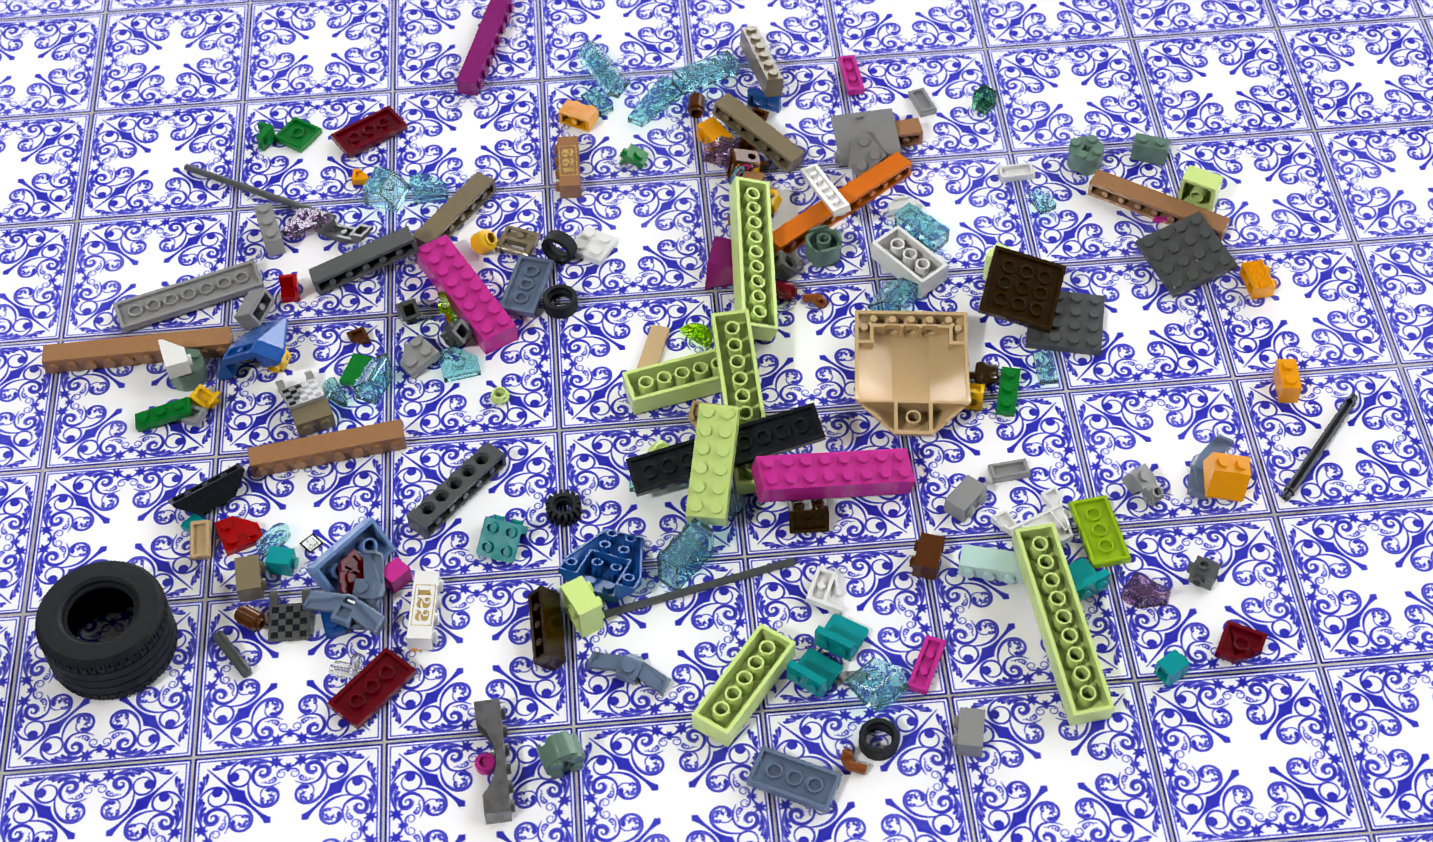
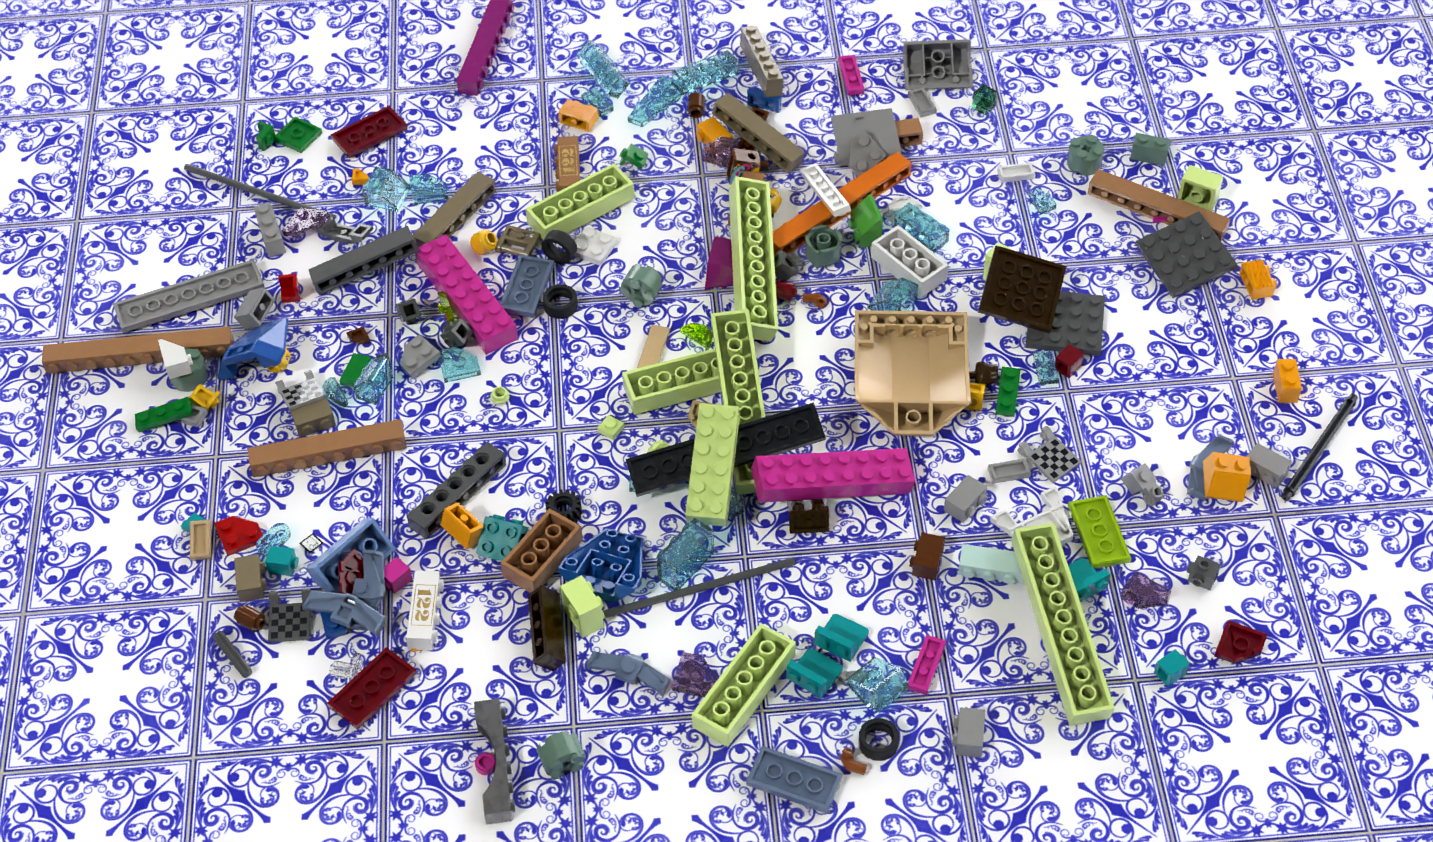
(119, 664): black tyre -> none
(210, 493): black wedge -> none
(461, 525): none -> light orange brick
(541, 551): none -> medium nougat brick
(581, 202): none -> yellowish green brick
(610, 427): none -> yellowish green plate
(641, 285): none -> sand green brick
(693, 675): none -> clear purple plate
(825, 591): white wing -> none
(866, 222): none -> bright green slope
(937, 64): none -> light grey piece
(1050, 458): none -> light grey flag
(1069, 360): none -> dark red brick
(1268, 465): none -> light grey brick

